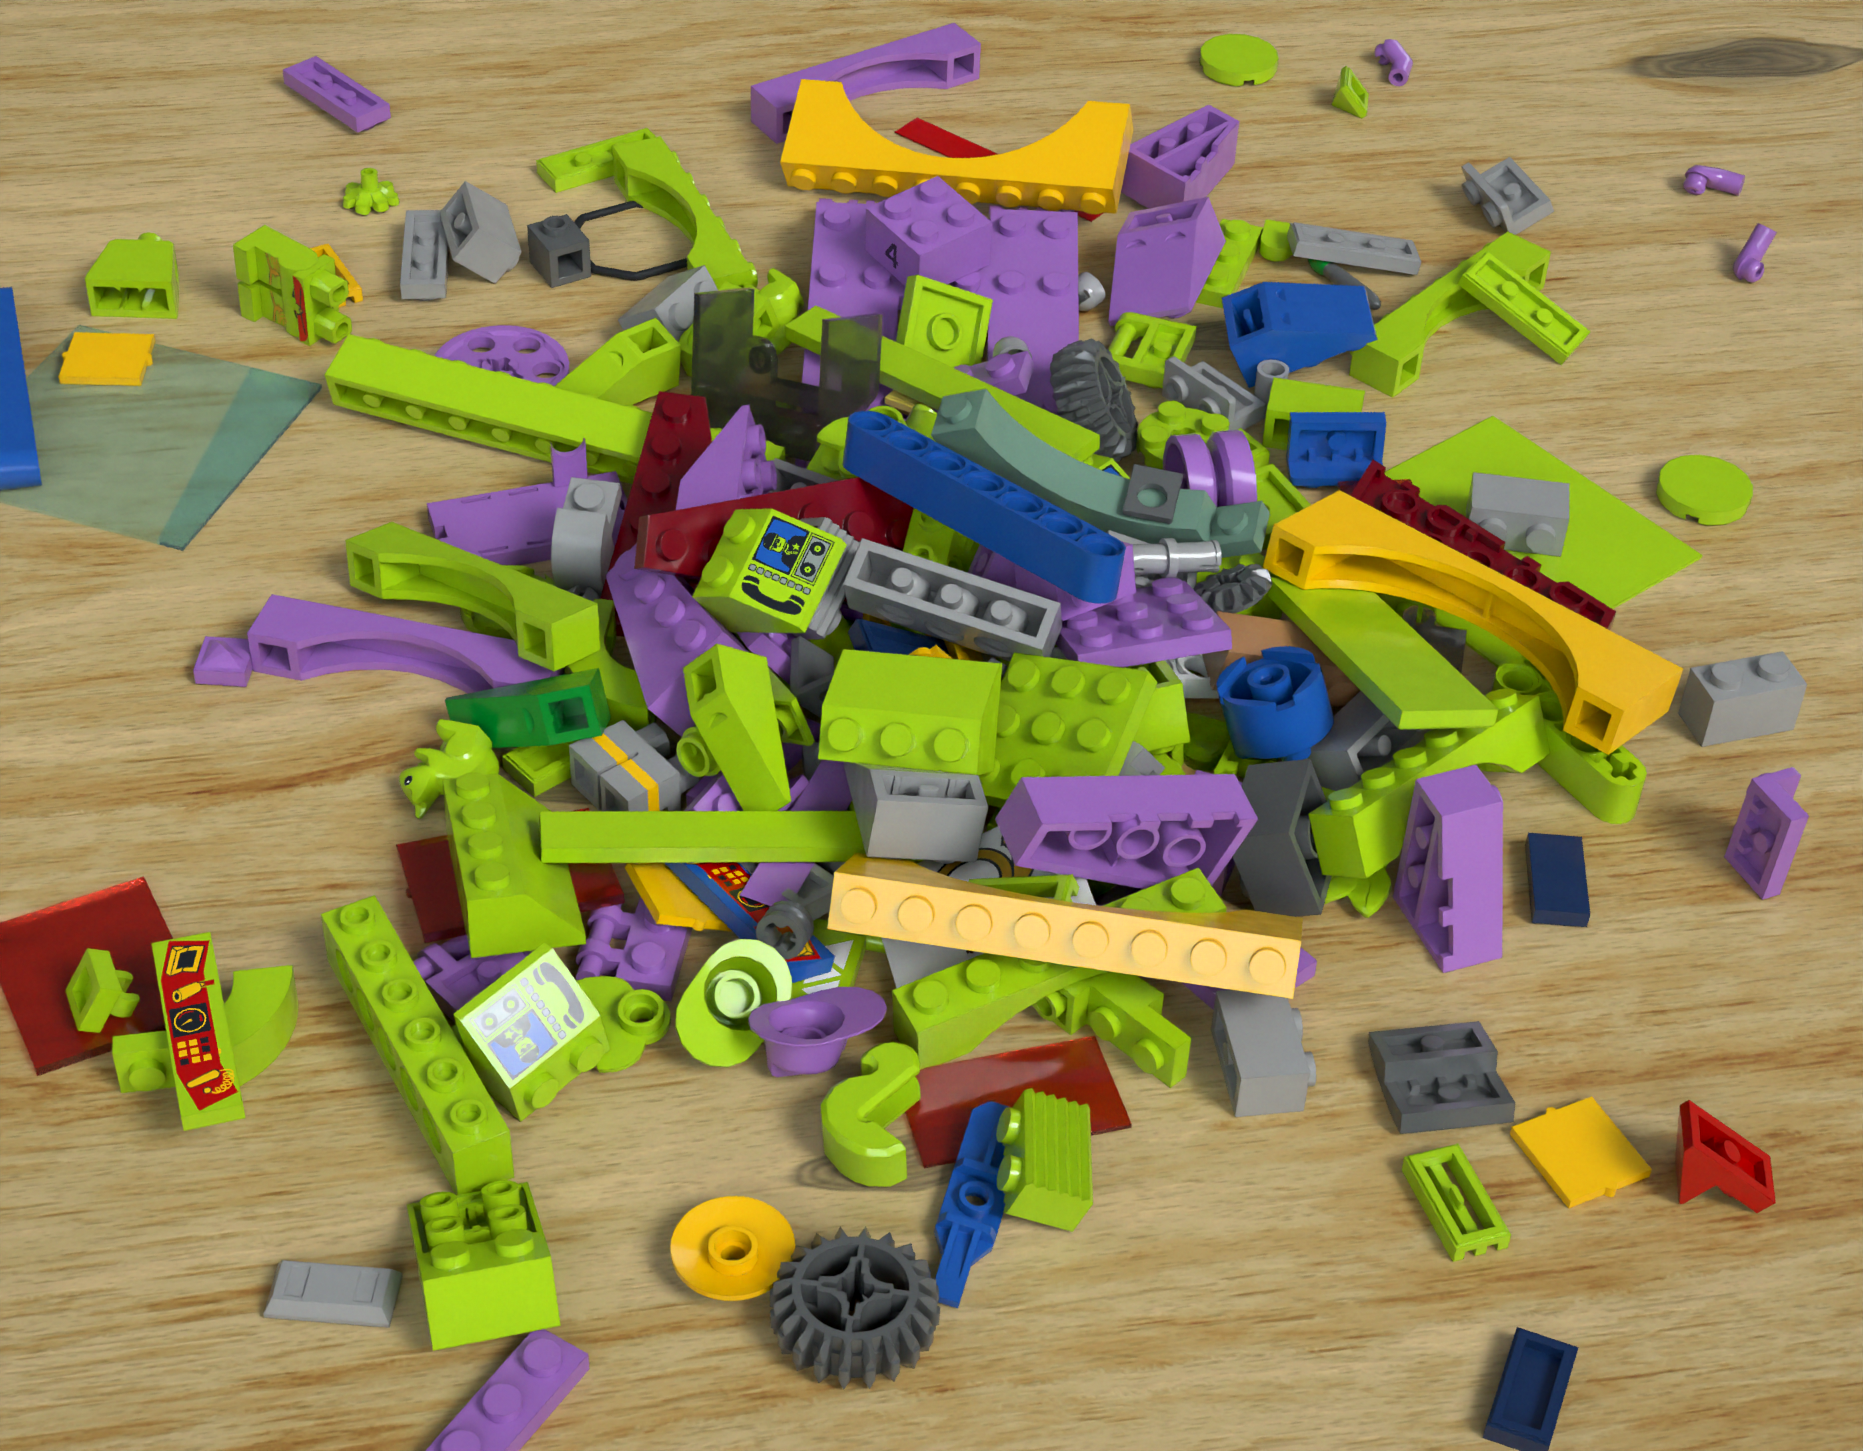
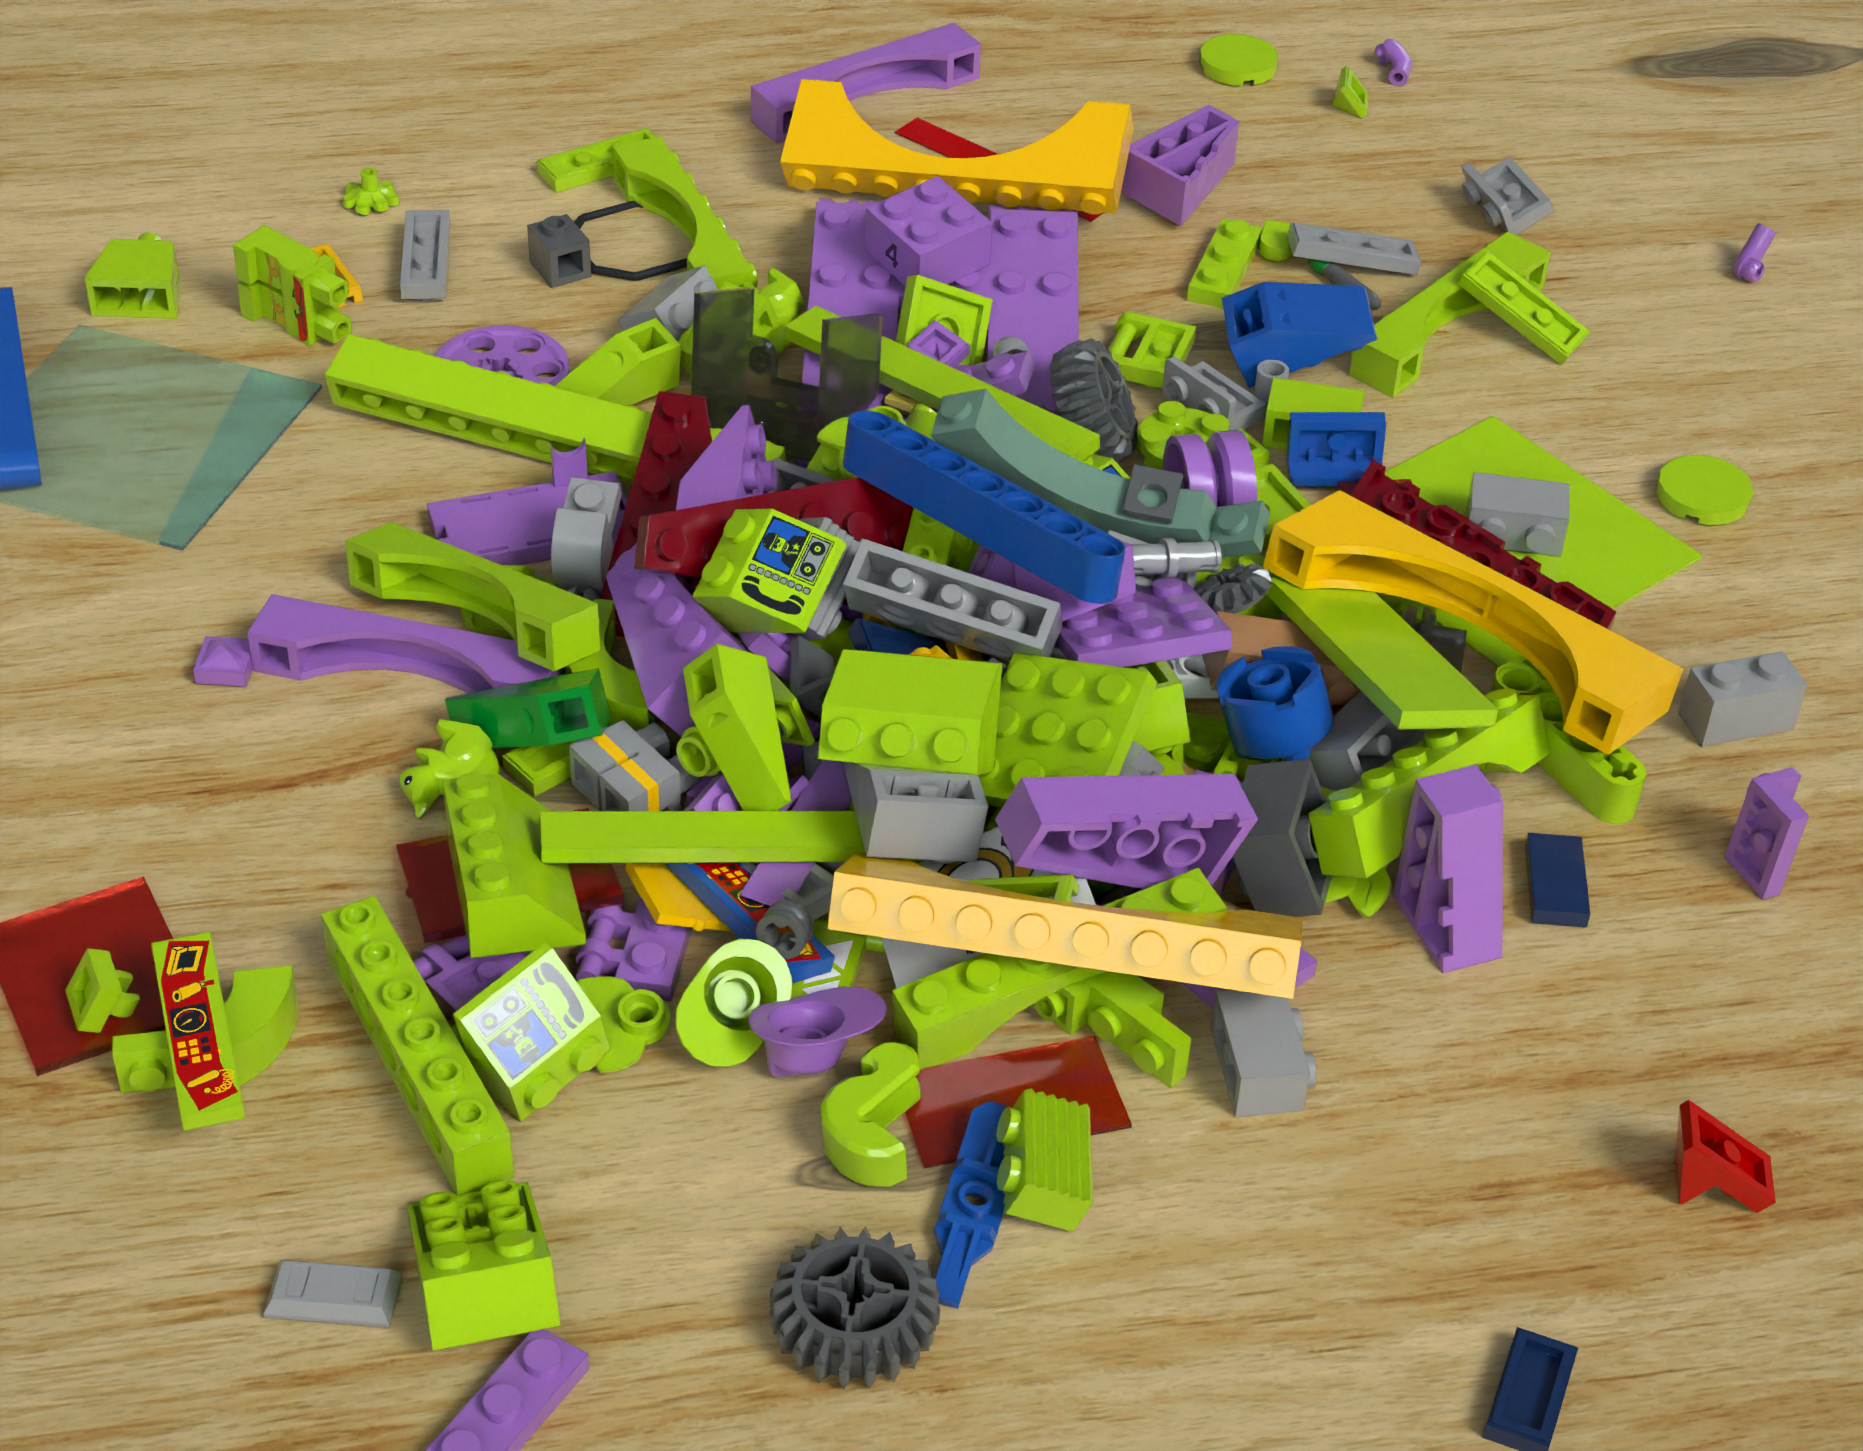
(107, 359): yellow piece -> none
(337, 94): medium lavender plate -> none
(480, 232): light grey brick -> none
(727, 1230): yellow dish -> none
(941, 345): none -> medium lavender tile
(1089, 291): light grey hinge -> none
(1164, 259): medium lavender slope -> none
(1440, 1077): dark grey slope -> none
(1471, 1239): lime tile -> none
(1580, 1152): yellow piece -> none
(1716, 178): medium lavender arm -> none

